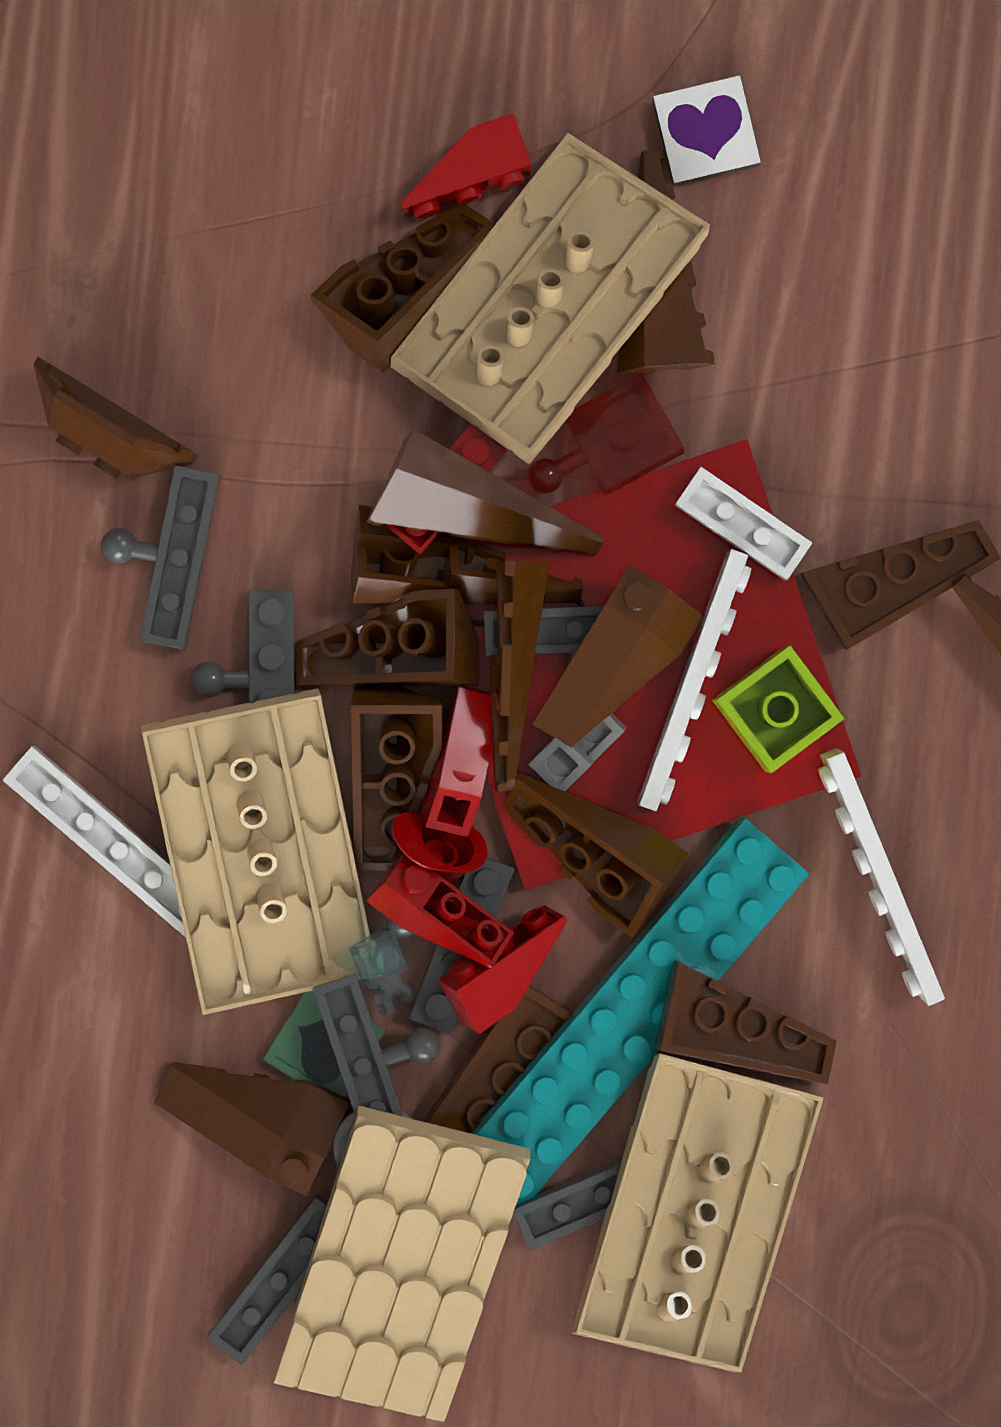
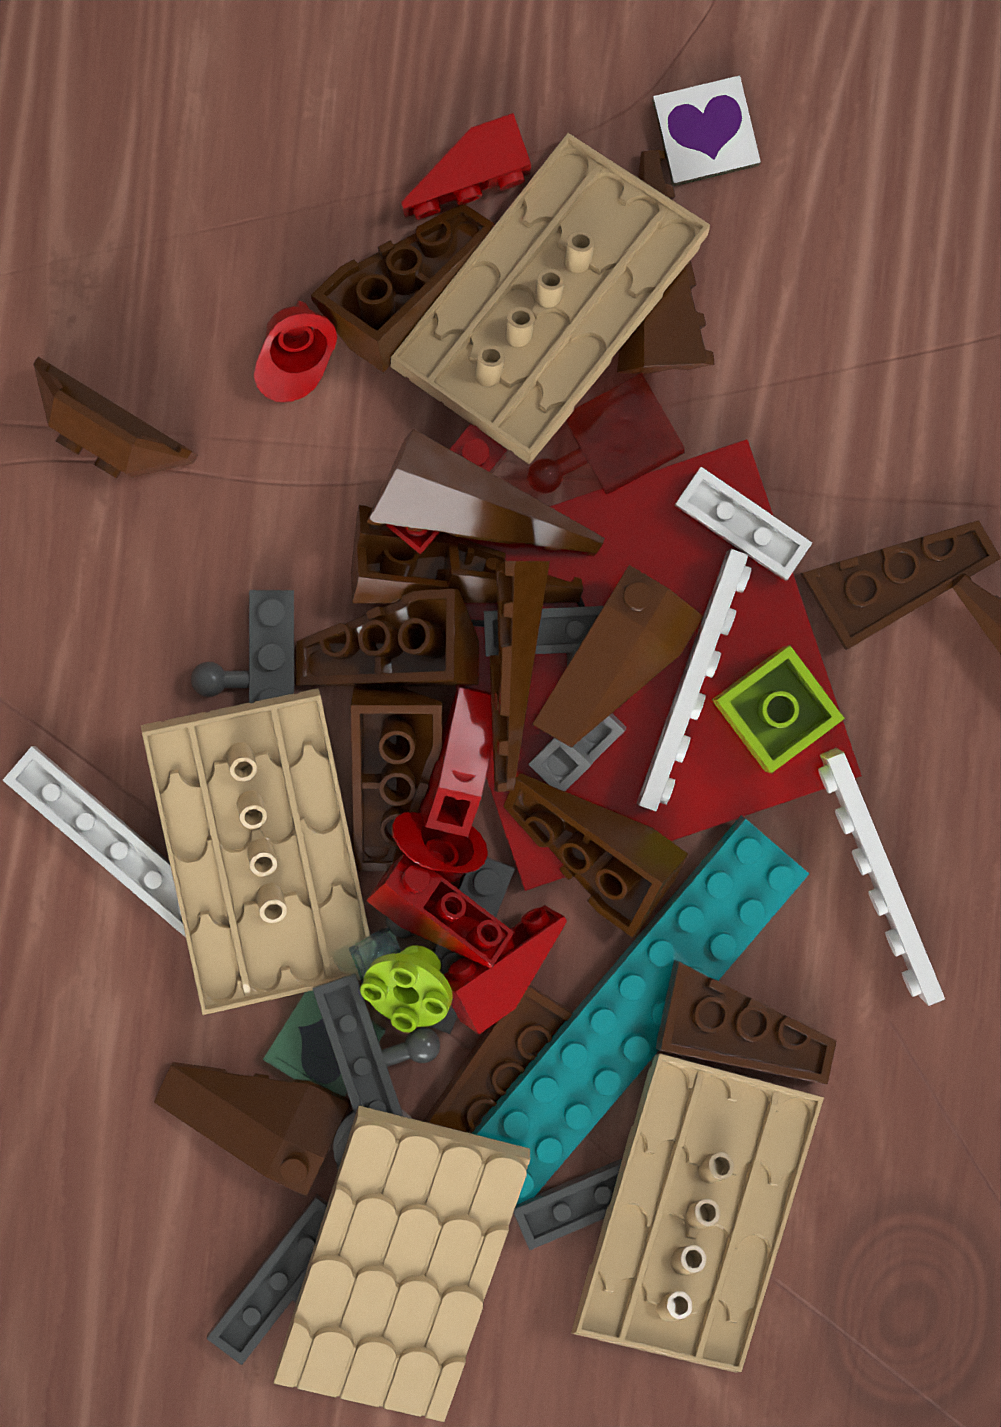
(176, 558): dark grey plate -> none
(294, 353): none -> red piece
(408, 988): none -> lime plate

